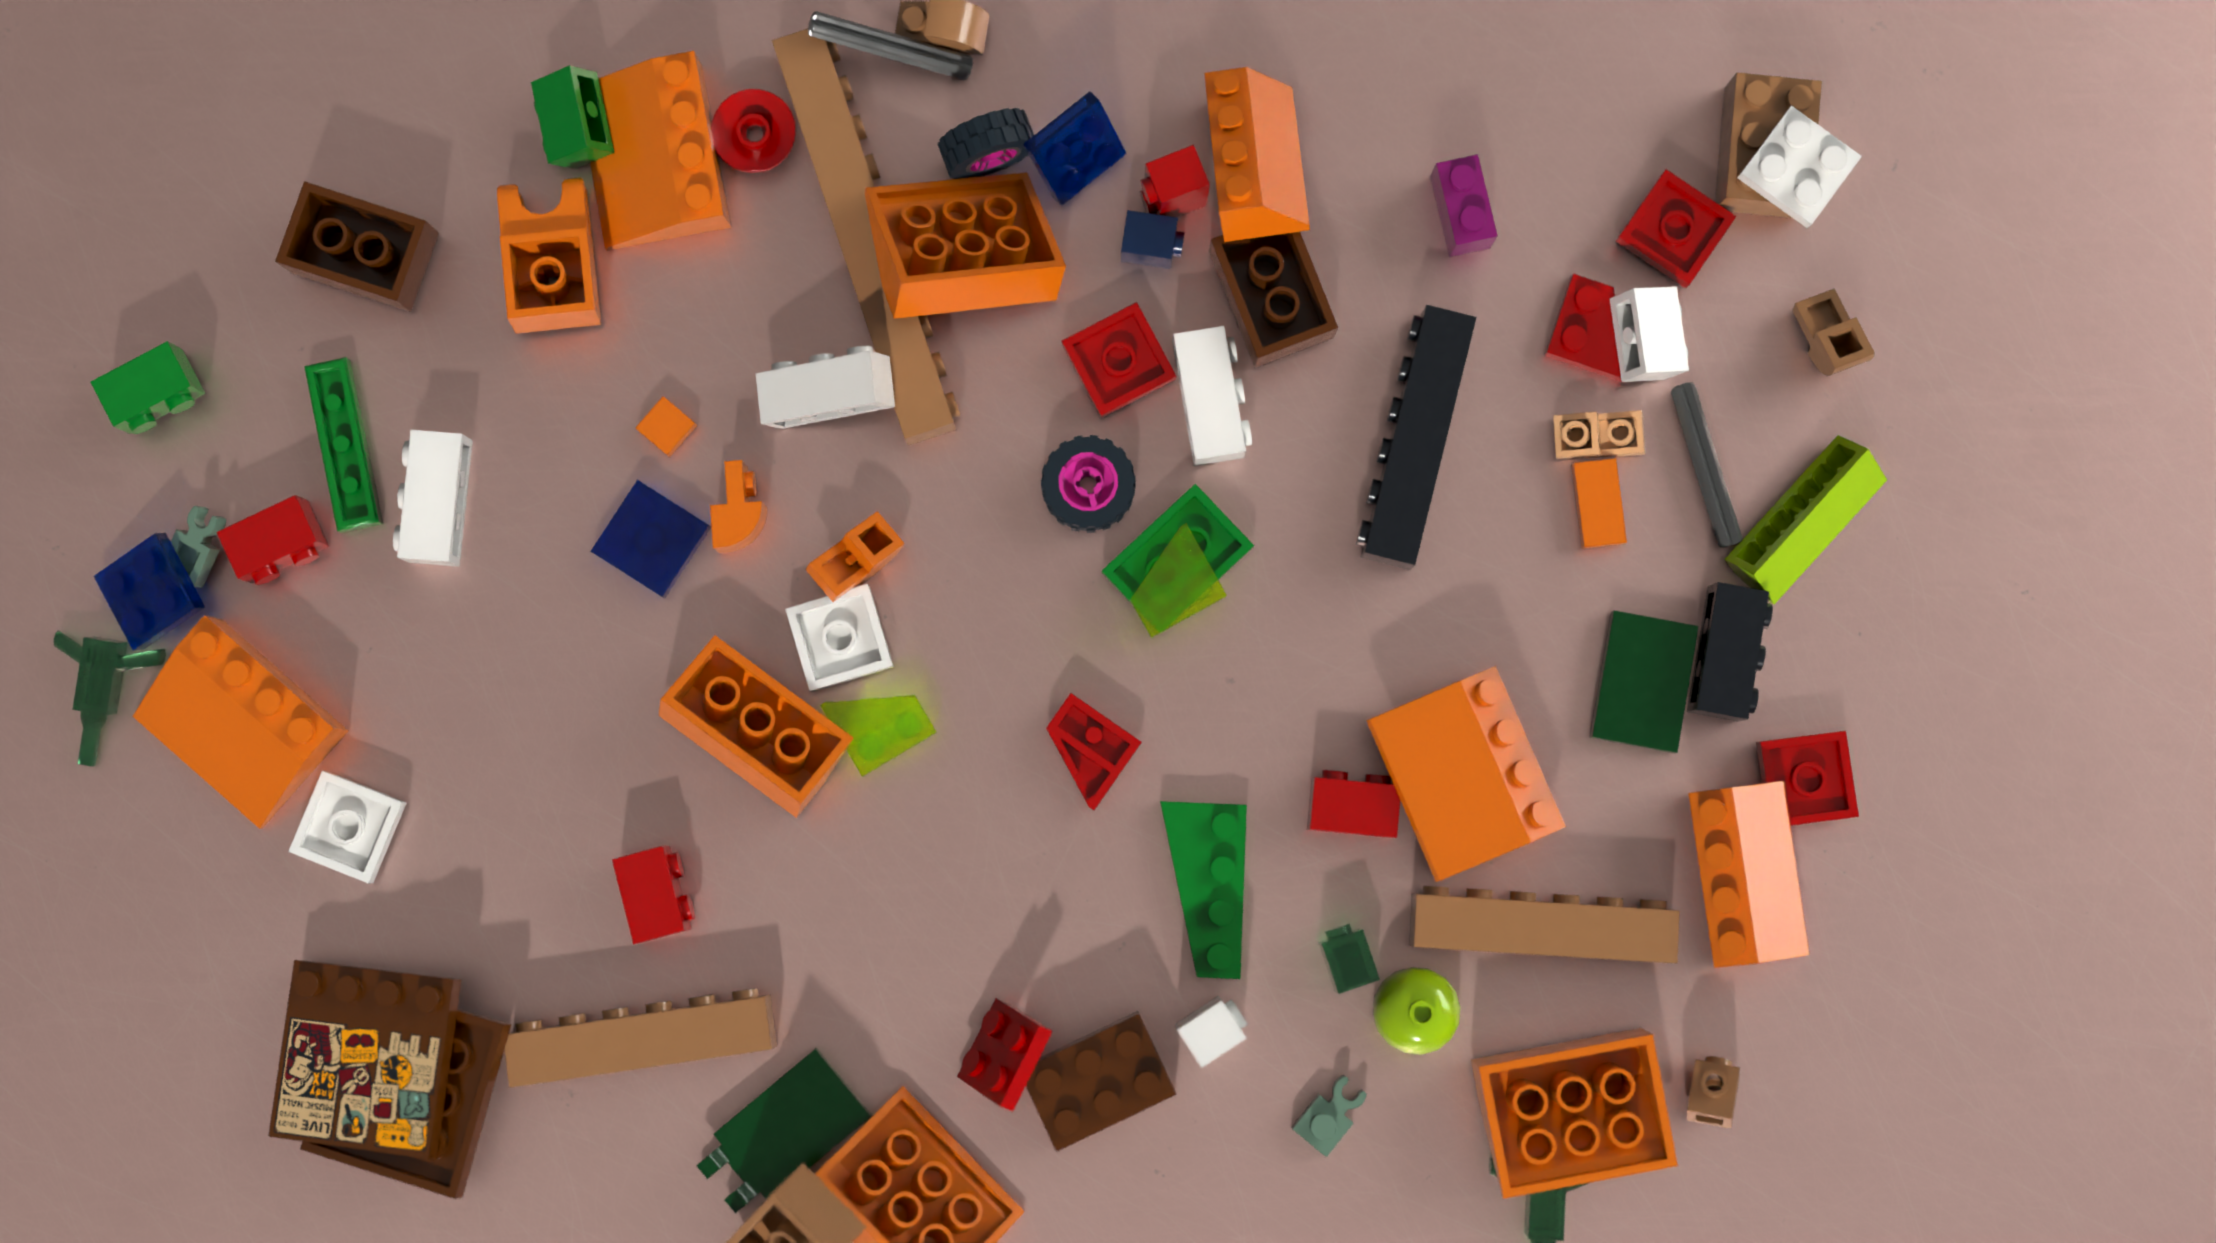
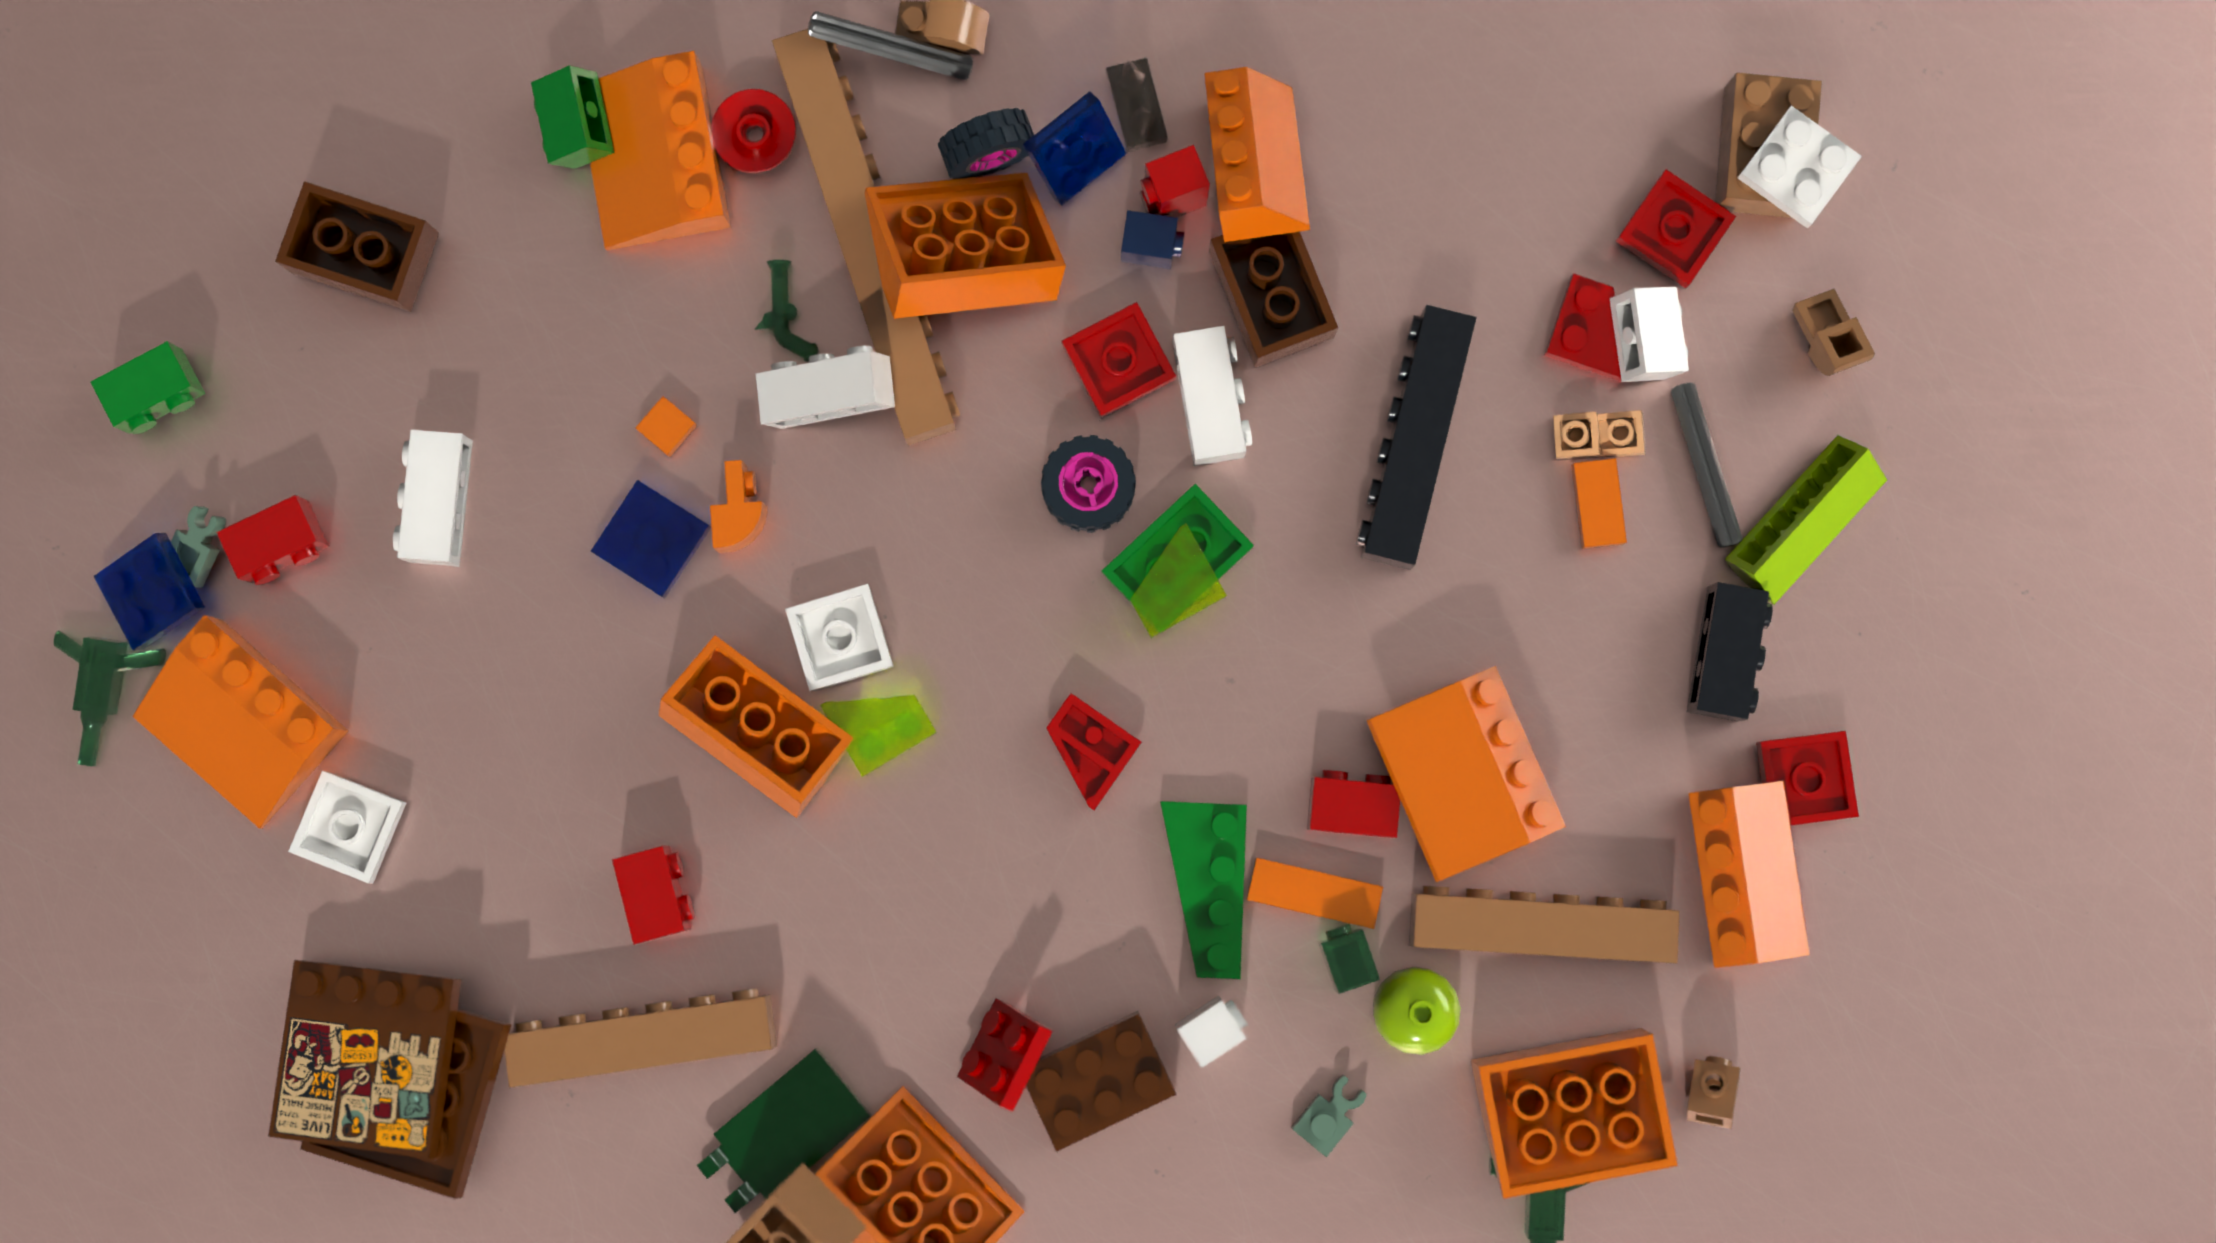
(343, 445): green tile -> none
(546, 247): orange brick -> none
(784, 312): none -> clear green piece
(855, 557): orange brick -> none
(1136, 104): none -> clear smoke tile
(1314, 893): none -> orange tile
(1463, 205): magenta brick -> none
(1644, 682): dark green tile -> none

